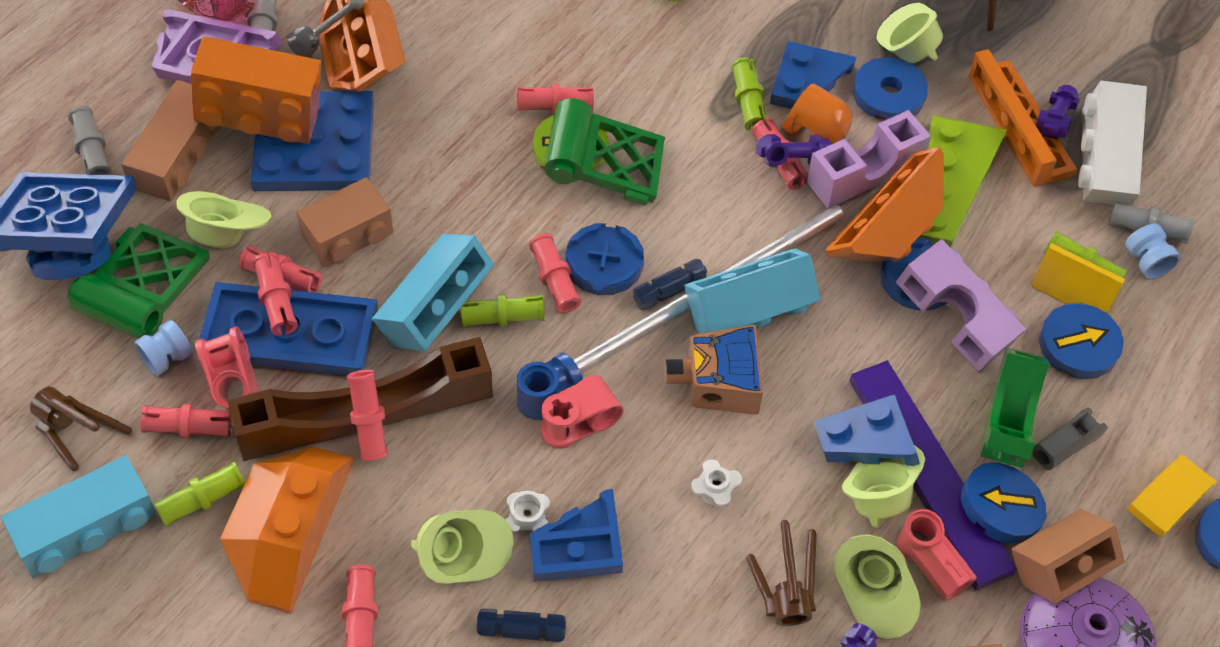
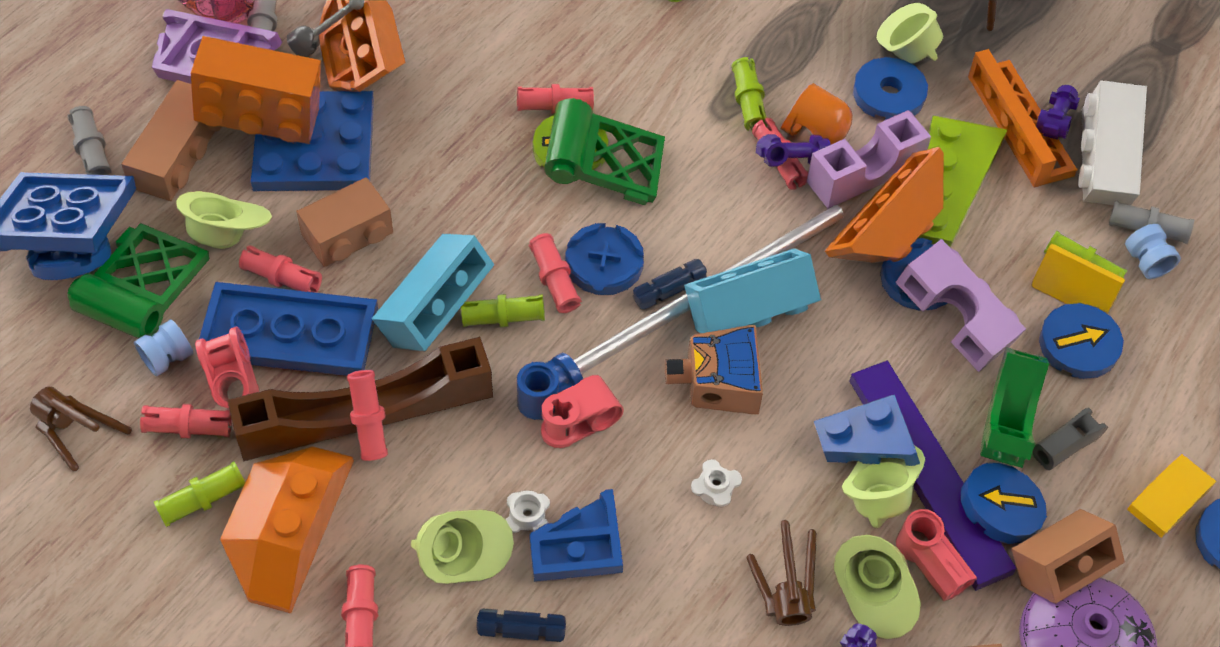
(79, 516): medium azure brick -> none
(275, 294): coral pin -> none
(804, 66): blue wing -> none

